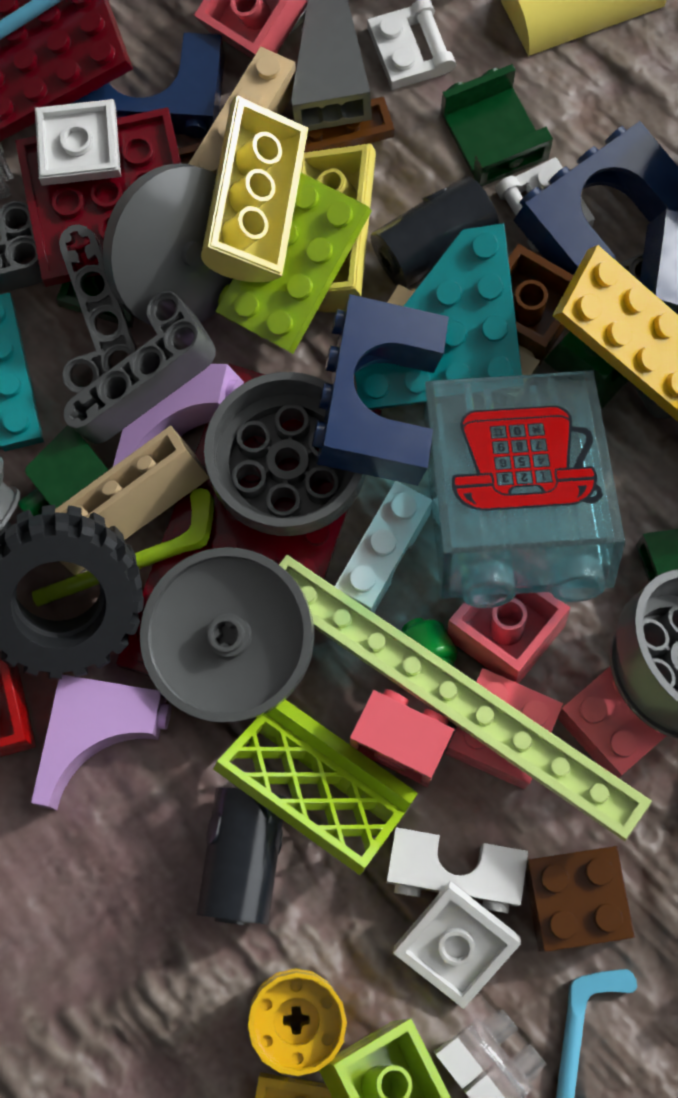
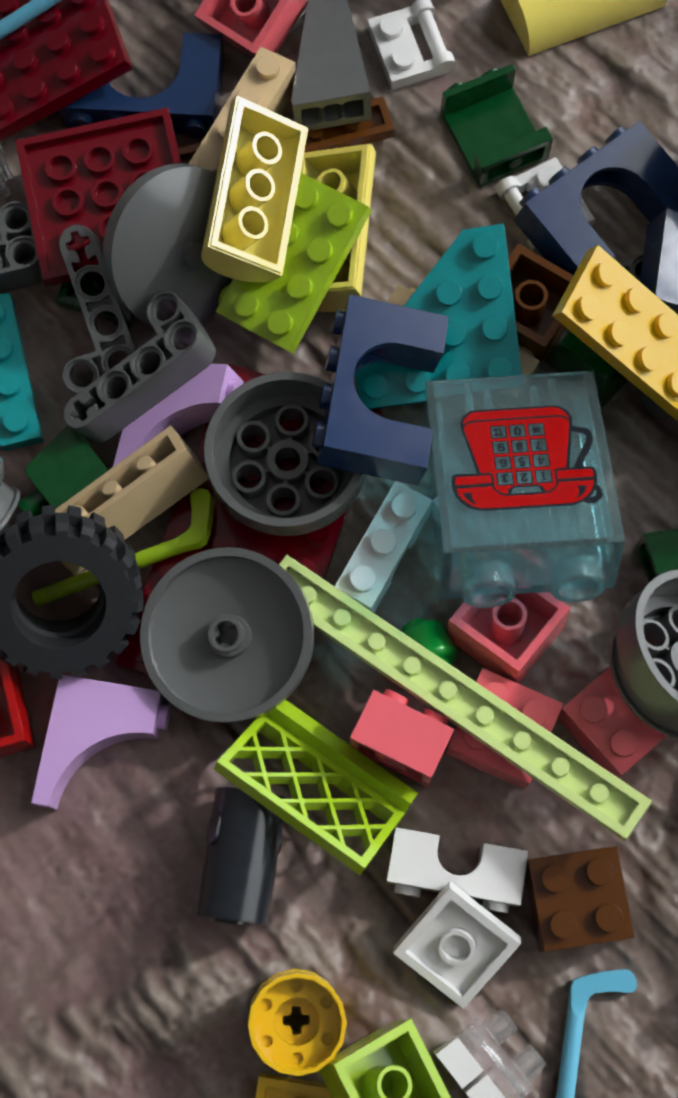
(77, 142): white plate -> none
(421, 236): black piece -> none

